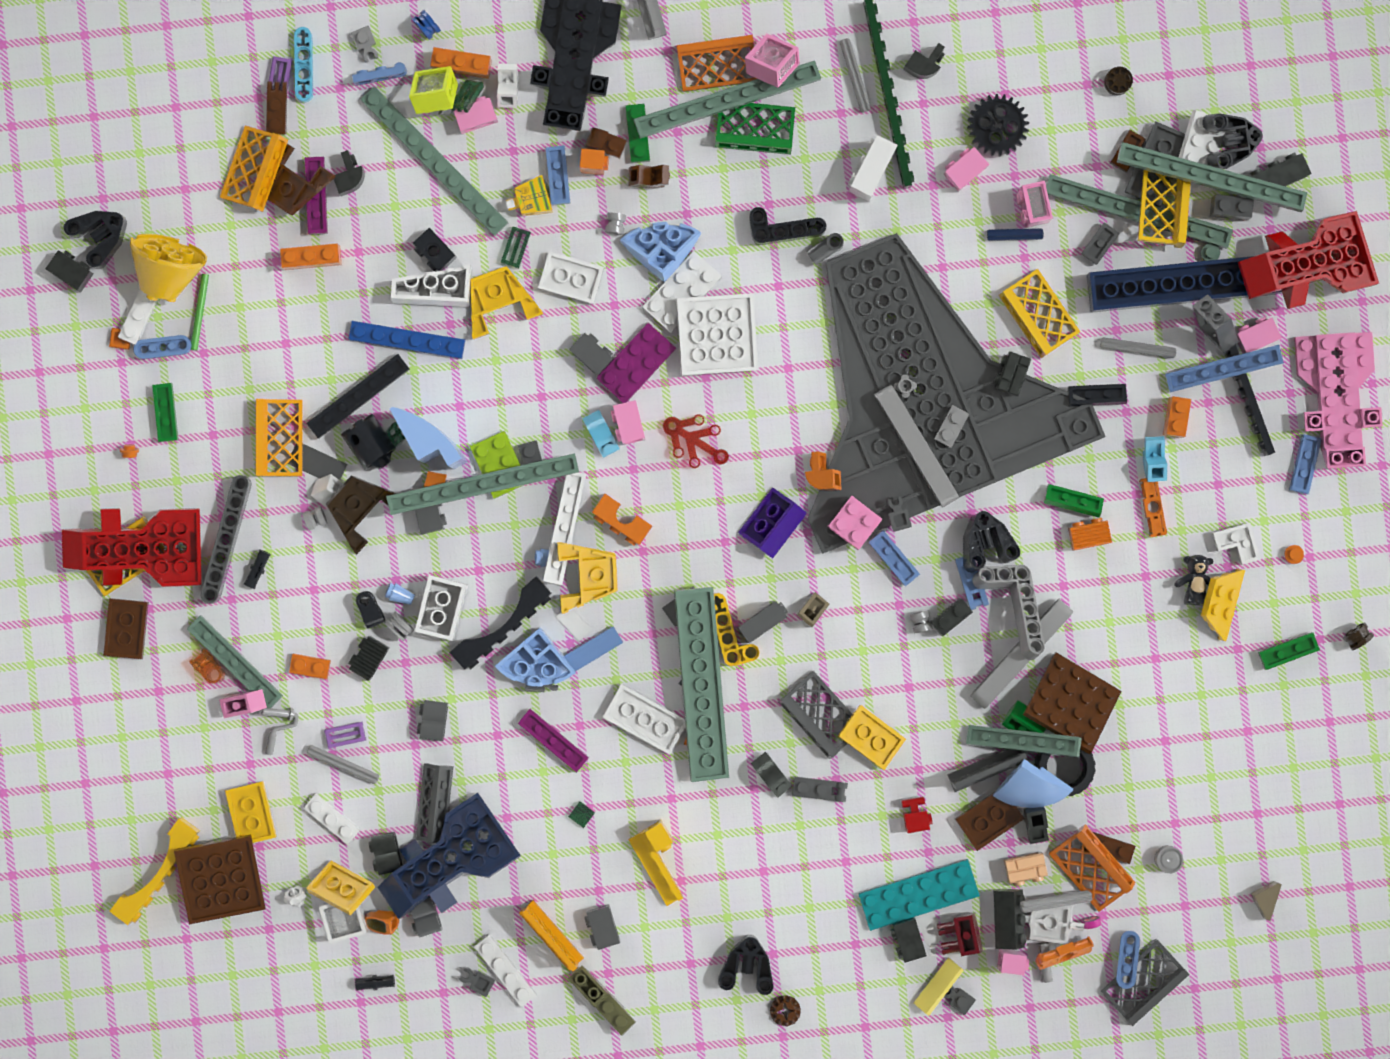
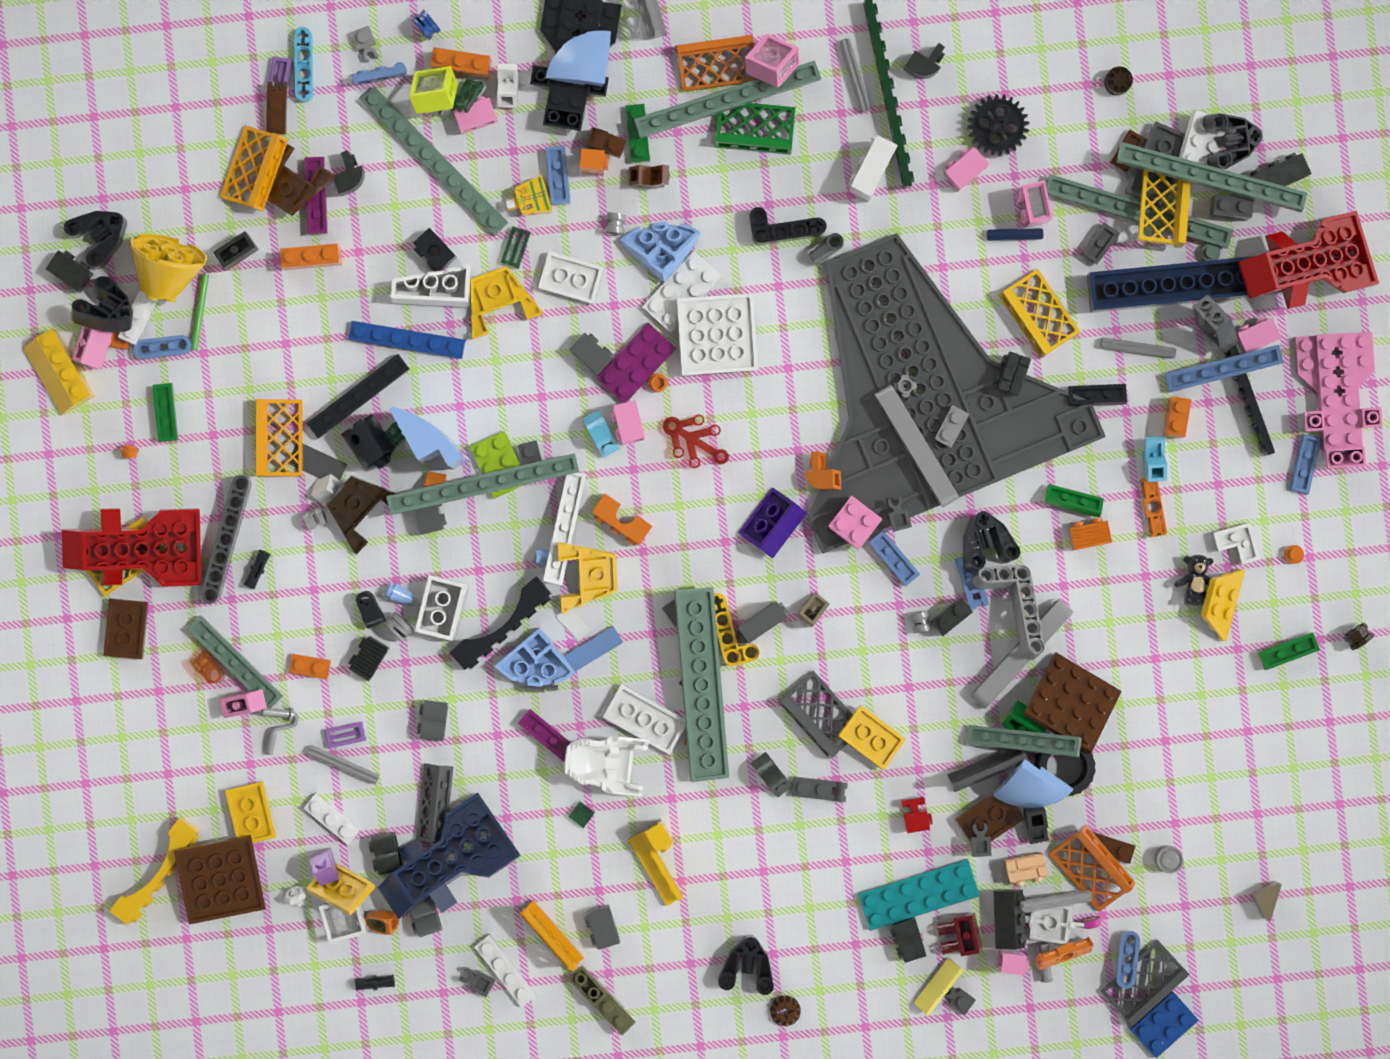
(58, 371): none -> yellow slope
(92, 347): none -> bright pink brick
(111, 314): none -> black connector
(235, 250): none -> pearl dark grey brick
(324, 867): none -> medium lavender slope
(582, 59): none -> light blue brick
(604, 763): none -> white animal
(657, 382): none -> orange plate
(980, 844): none -> dark grey plate
(1164, 1024): none -> blue plate

